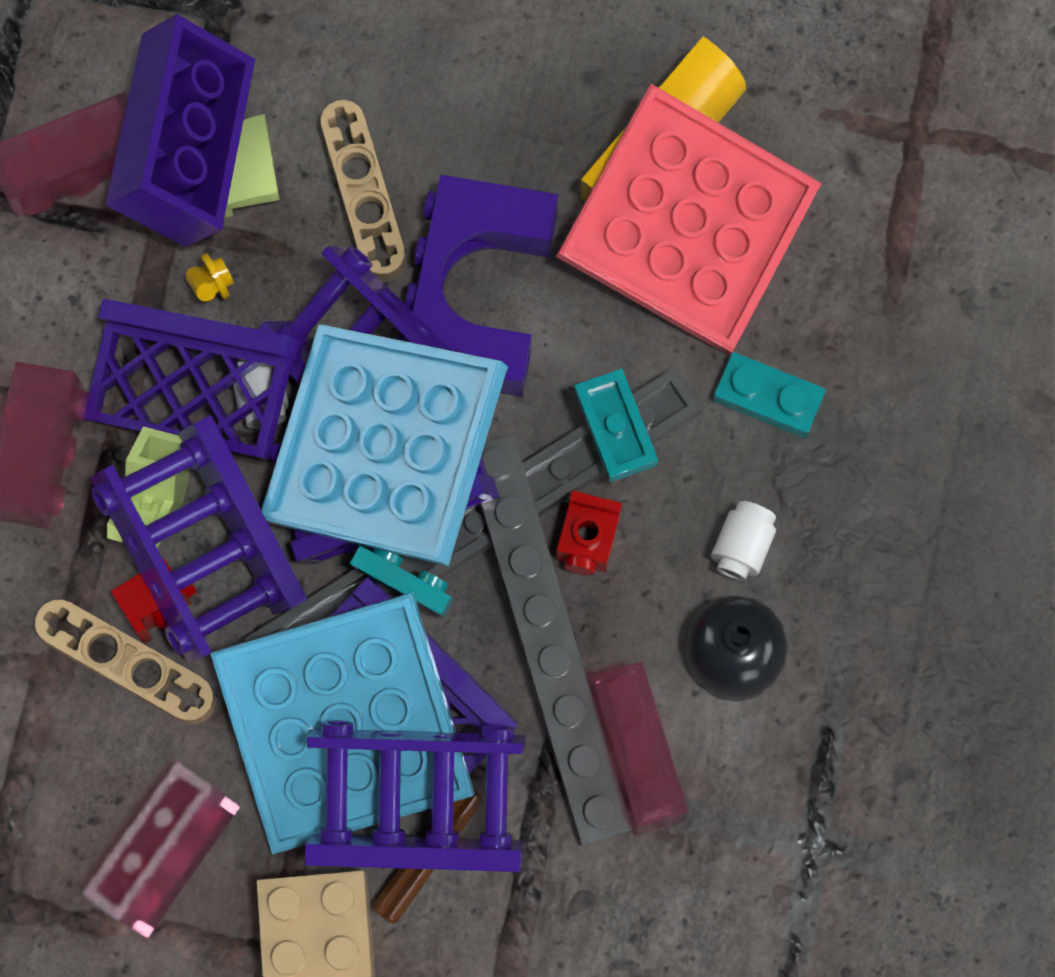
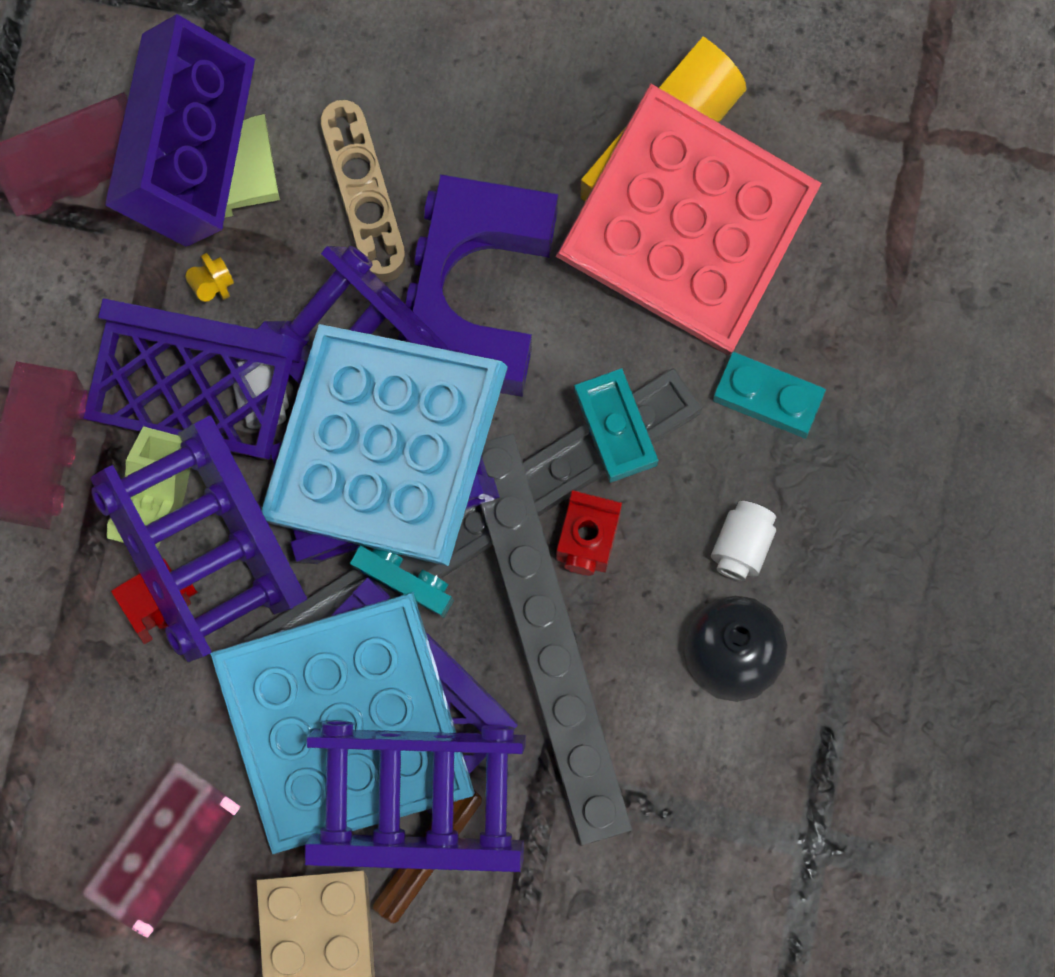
(122, 666): tan beam -> none
(638, 748): clear pink brick -> none

